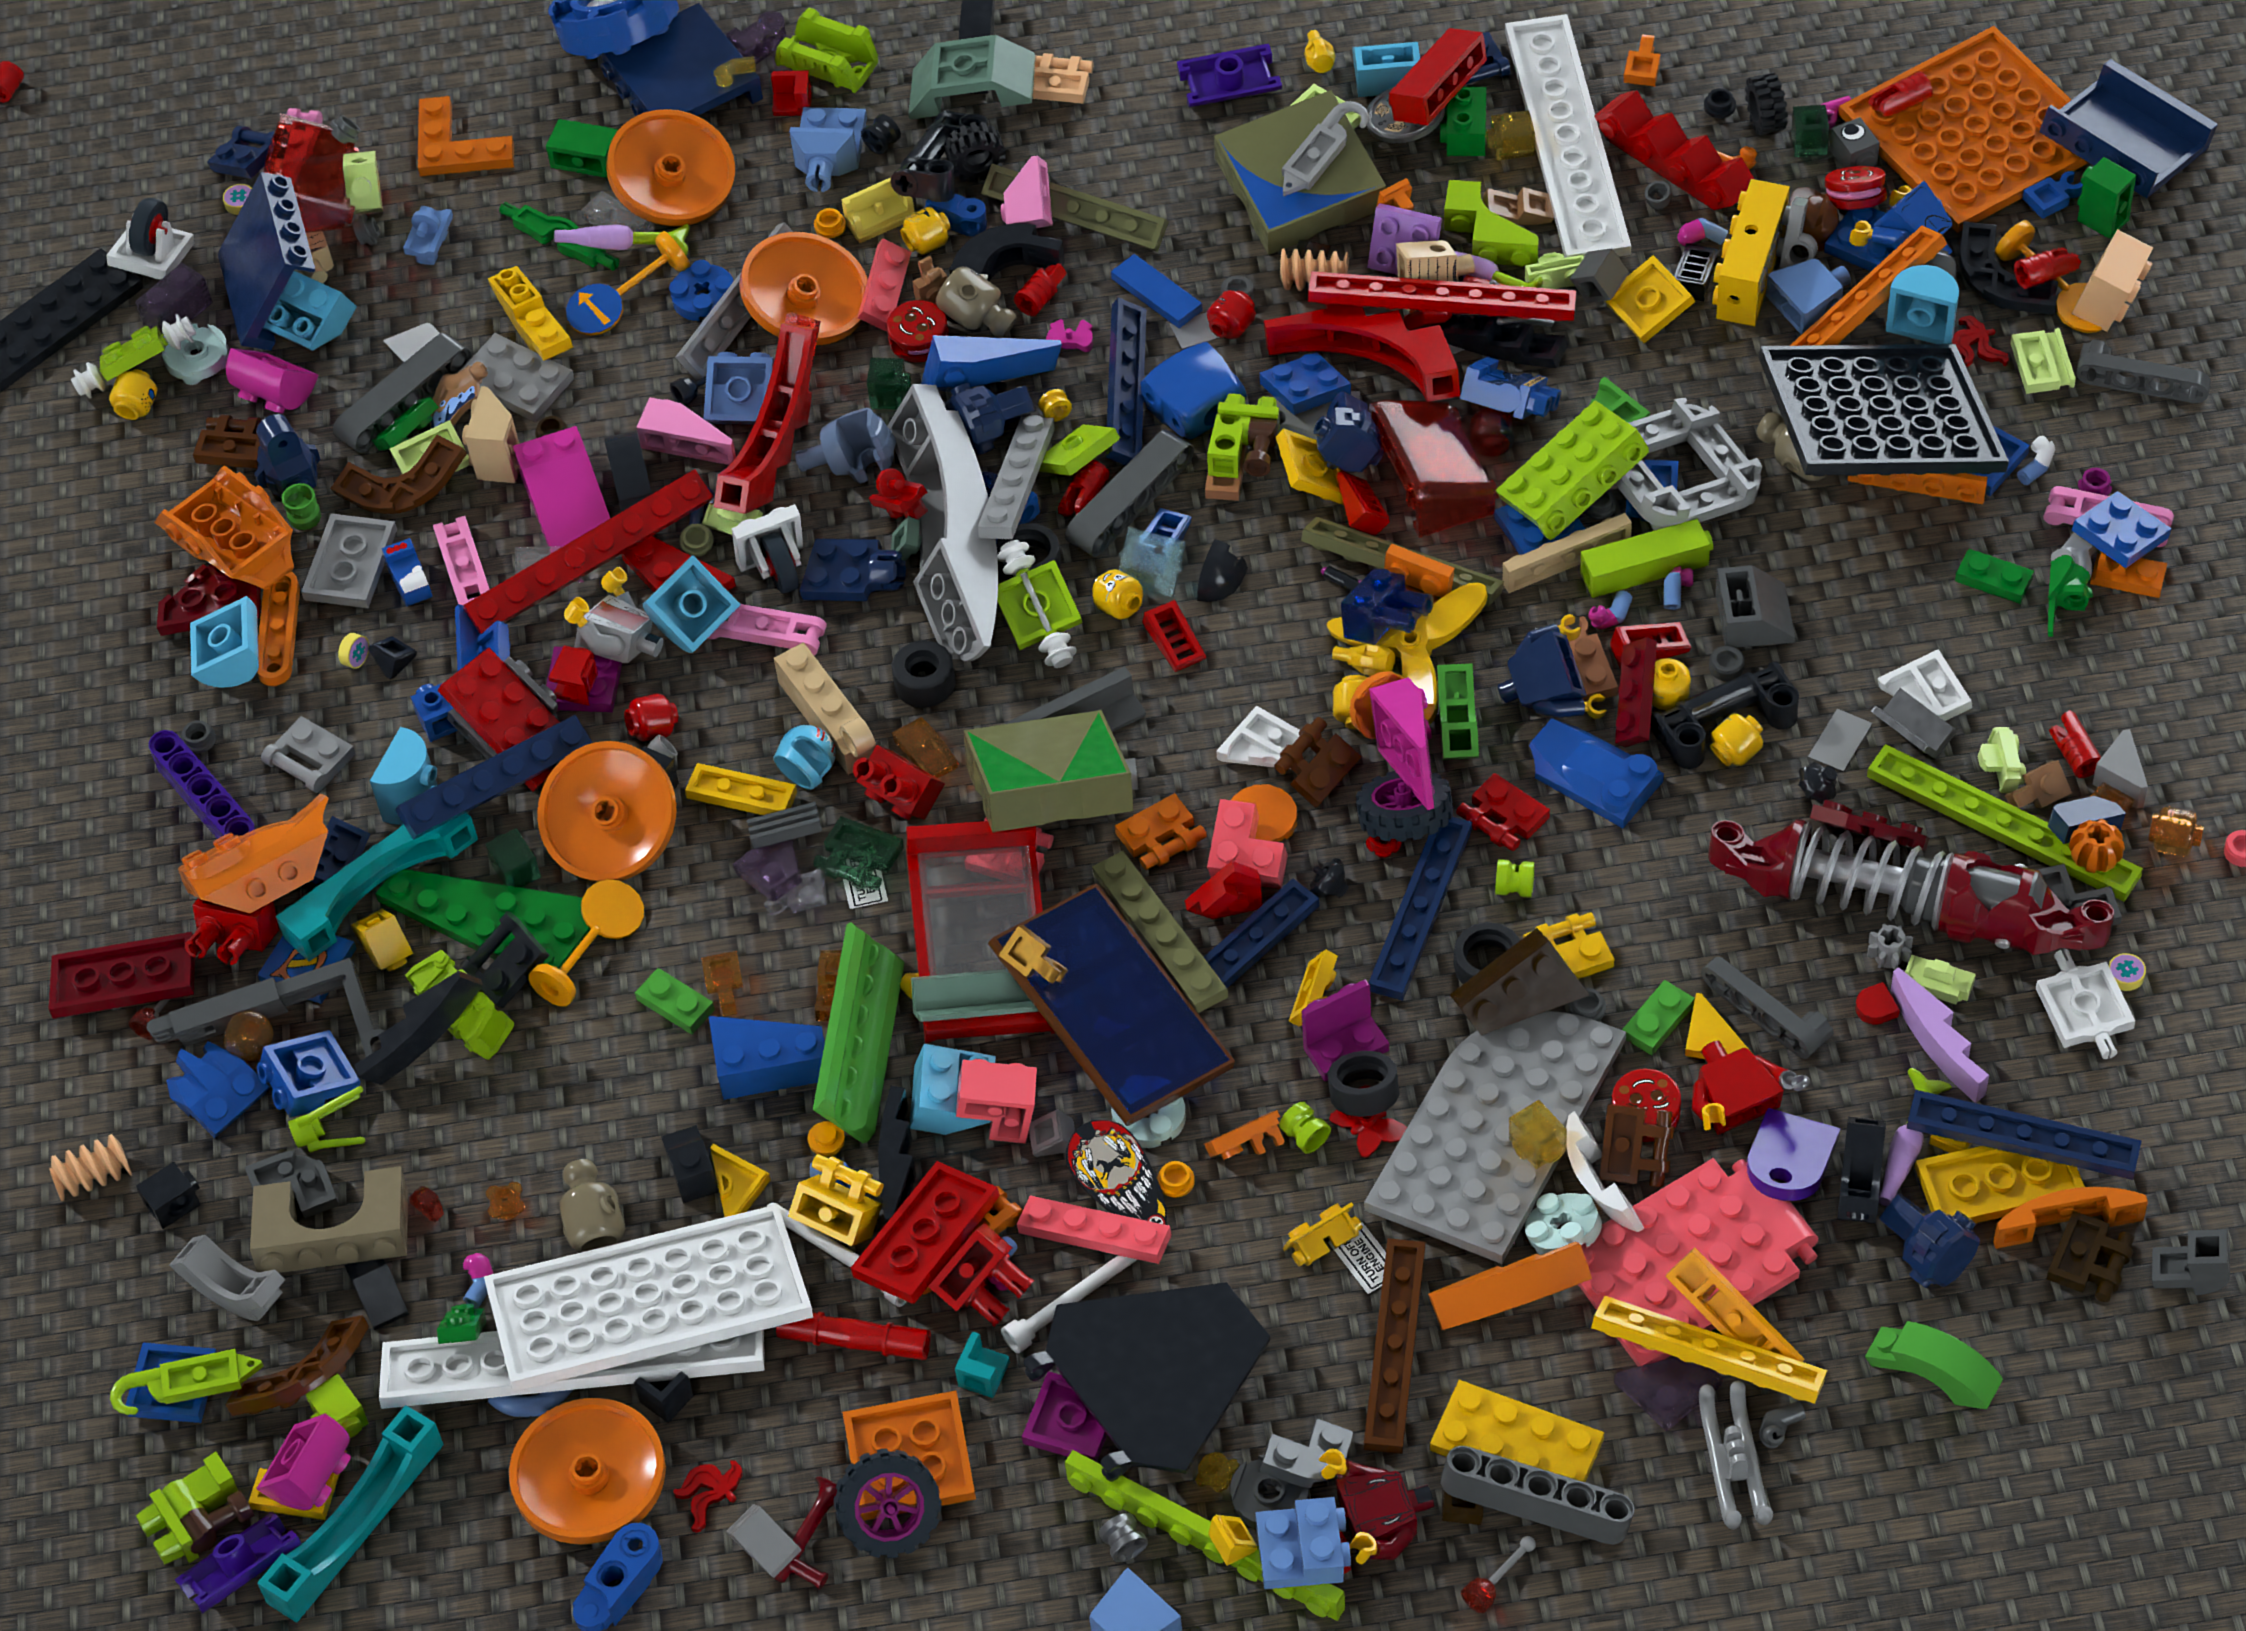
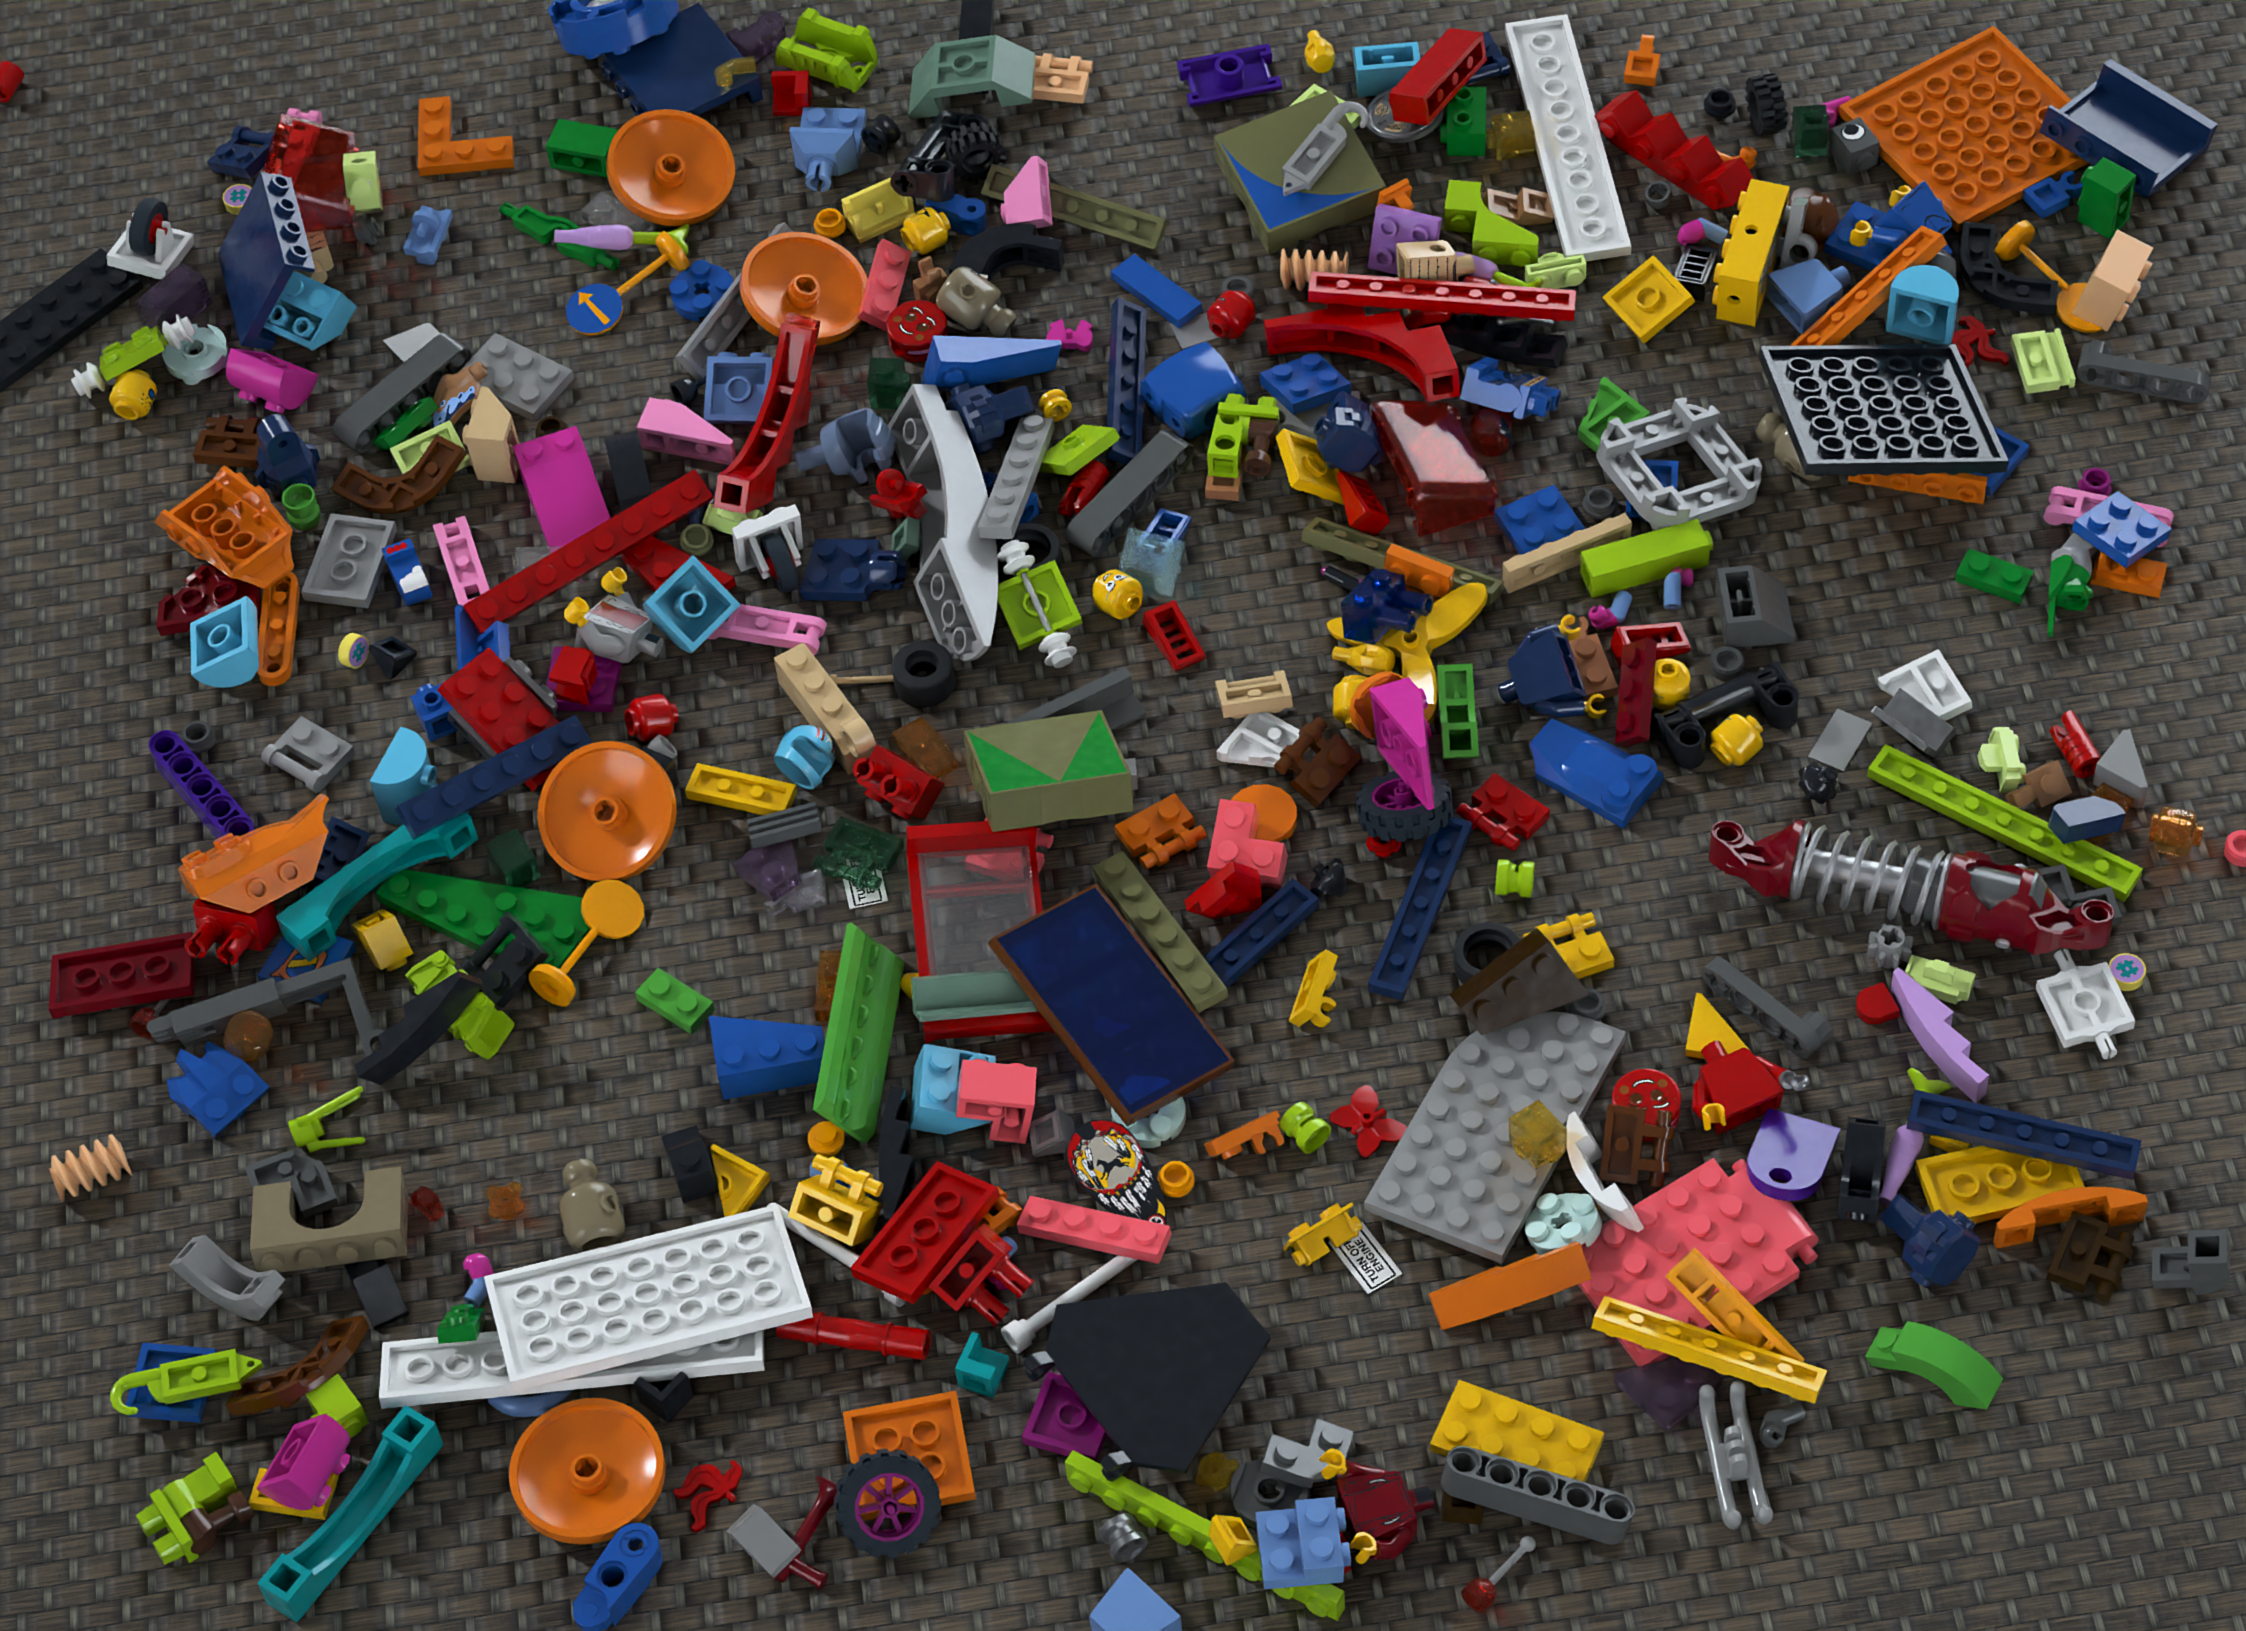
(169, 1194): black brick -> none
(237, 1561): dark purple piece -> none
(306, 1072): blue plate -> none
(344, 130): dark grey plate -> none
(528, 313): yellow slope -> none
(722, 976): clear orange plate -> none
(861, 679): none -> tan piece
(1028, 954): pearl gold plate -> none
(1039, 289): red hinge -> none
(1220, 573): black brick -> none
(1254, 695): none -> tan plate
(1340, 1027): magenta bracket -> none
(1364, 1100): black tyre -> none
(1394, 1346): reddish brown plate -> none
(1574, 469): lime bracket -> none
(1599, 275): dark grey brick -> none
(1658, 1017): bright green plate -> none
(1856, 187): red head -> none
(1869, 824): dark red plate -> none
(1902, 94): red hinge -> none
(2040, 464): arm -> none
(2045, 267): red hinge -> none
(2096, 845): orange piece -> none

